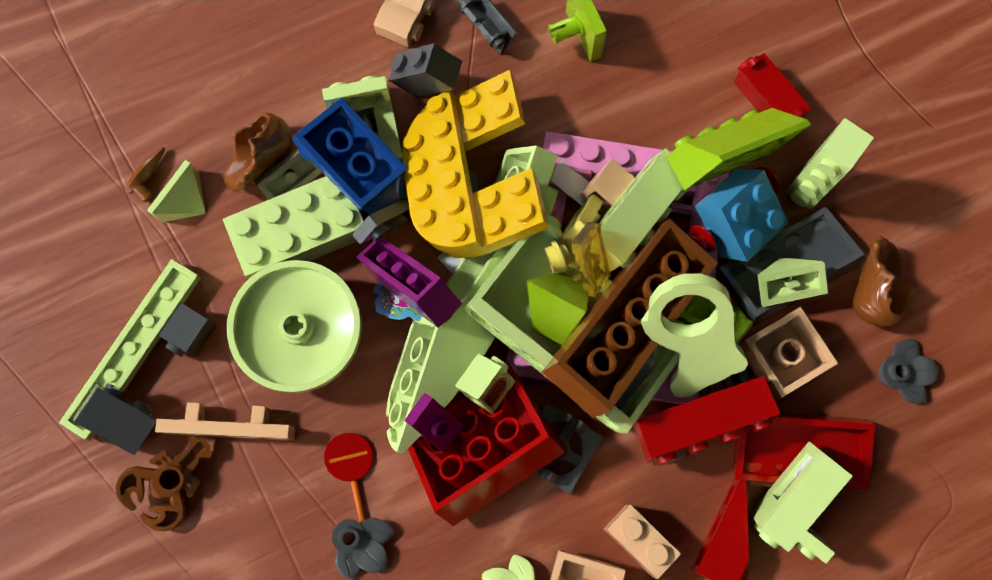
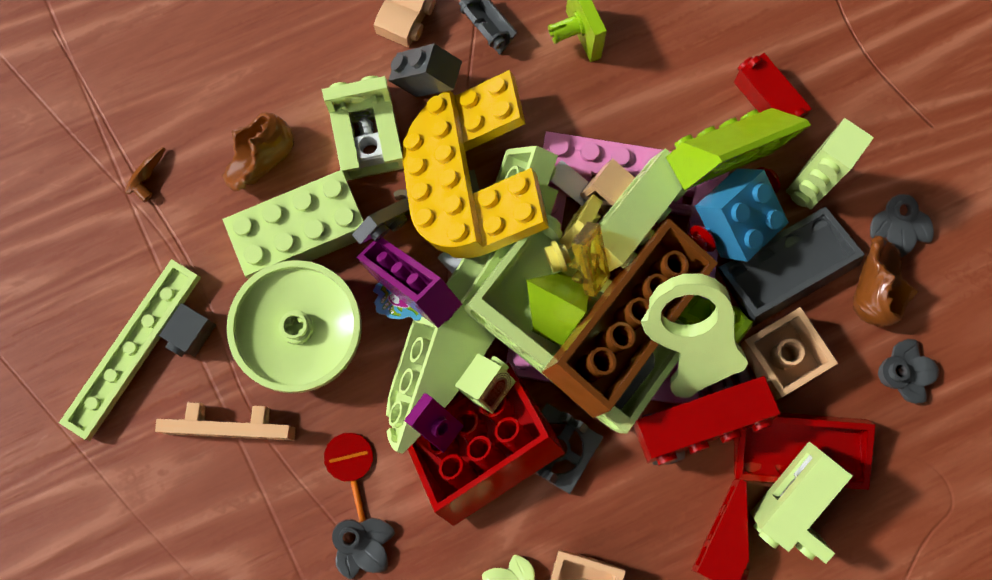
(116, 418): dark grey brick -> none
(164, 483): dark orange animal -> none
(180, 197): yellowish green slope -> none
(287, 175): dark tan plate -> none
(352, 157): blue slope -> none
(642, 541): light nougat brick -> none
(791, 280): yellowish green slope -> none
(901, 229): none -> dark grey plate

